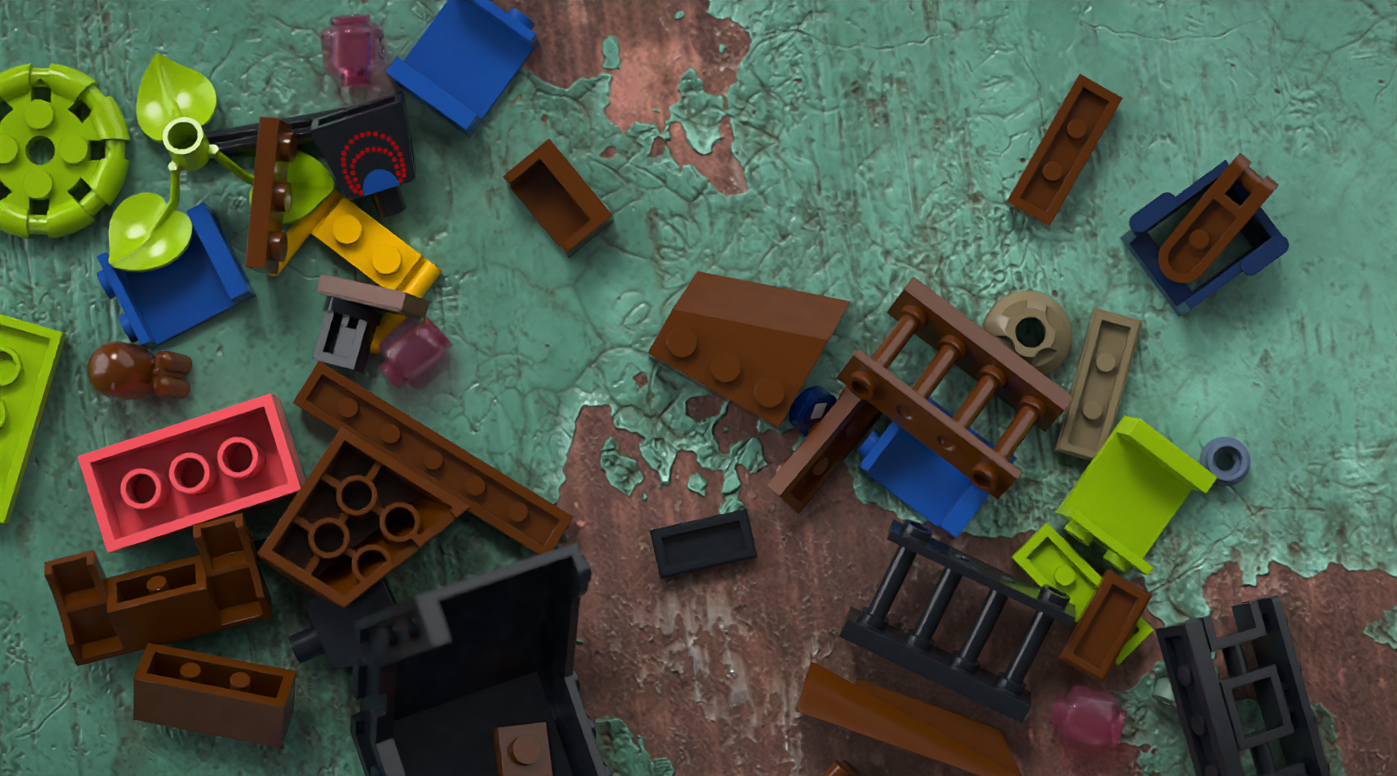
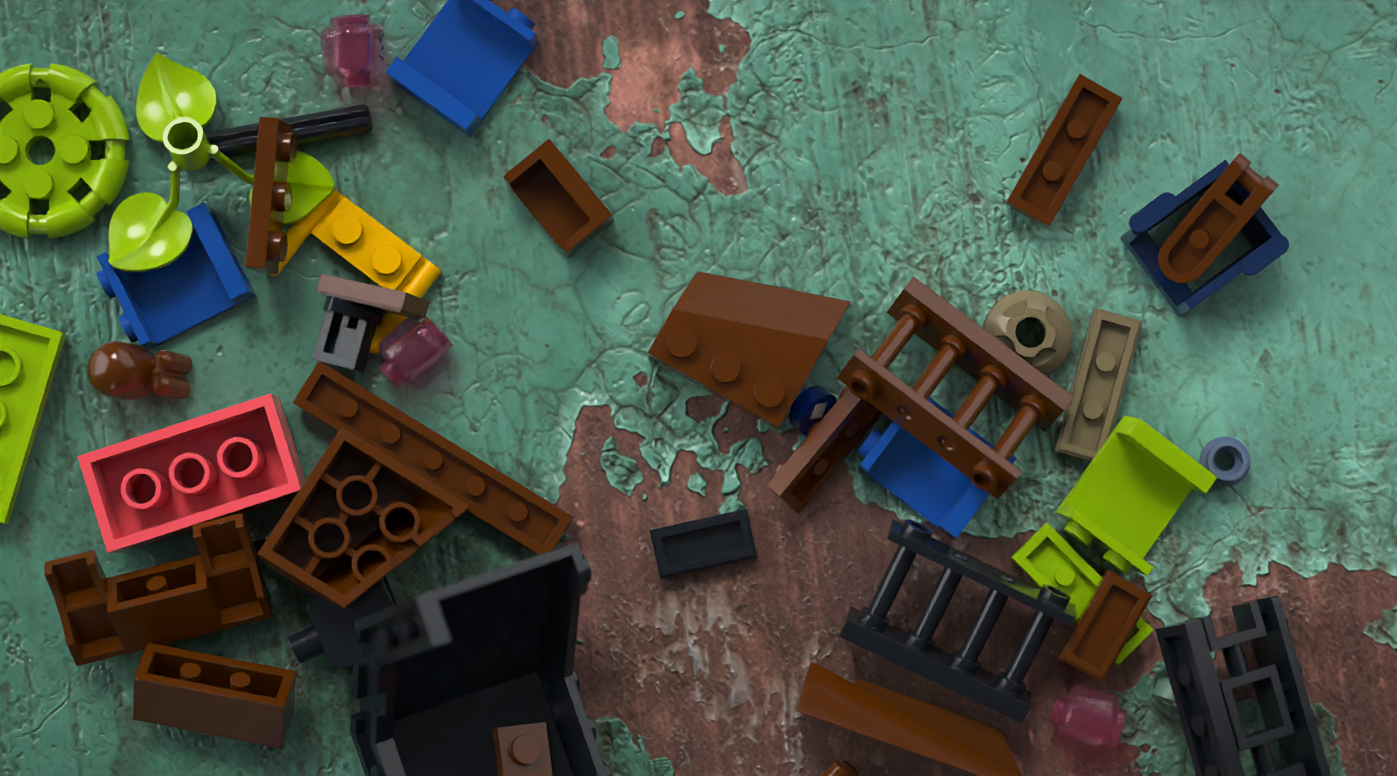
(369, 150): black torso -> none

